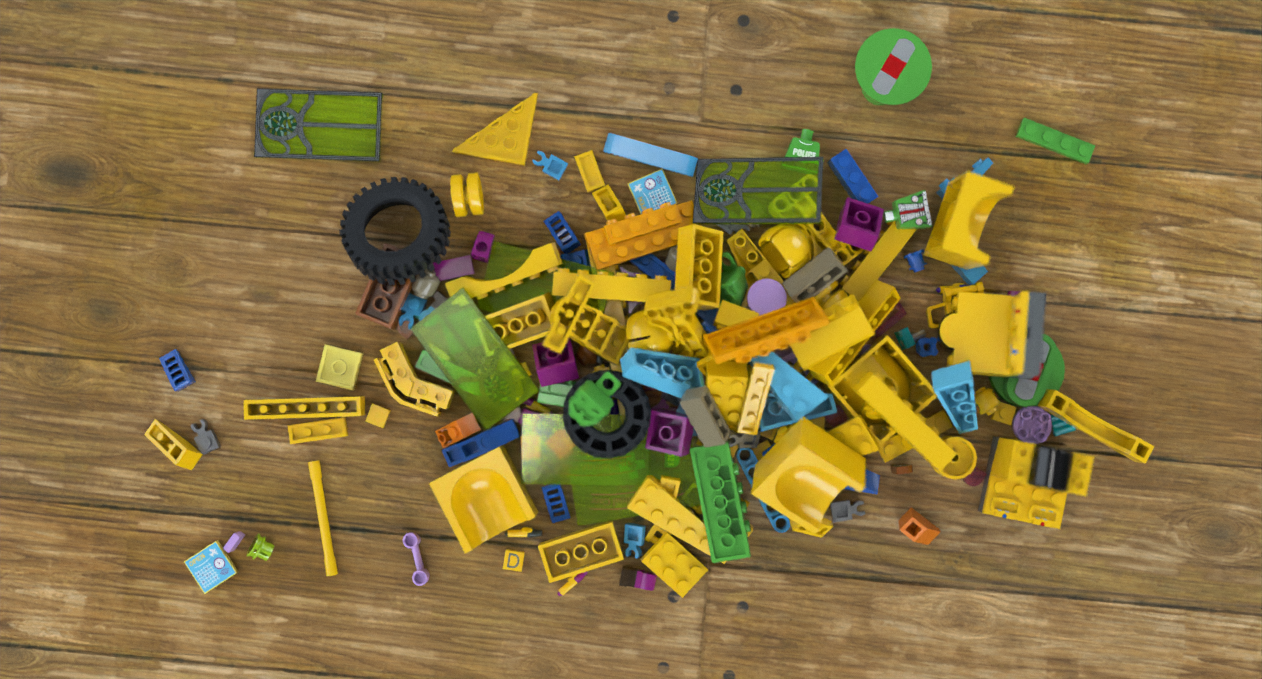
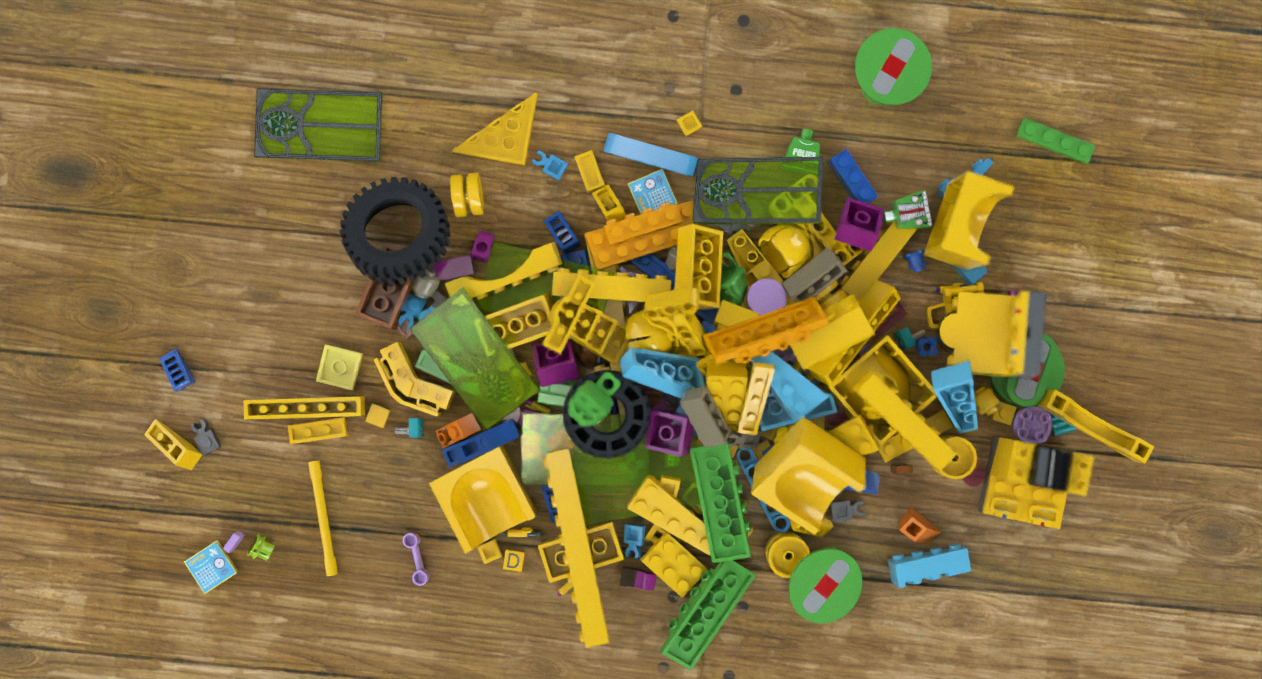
(415, 428): none -> teal piece
(489, 551): none -> yellow tile
(577, 548): none -> yellow brick
(689, 123): none -> yellow tile
(705, 612): none -> bright green plate
(784, 543): none -> yellow wheel
(825, 585): none -> bright green piece
(928, 564): none -> medium azure wedge

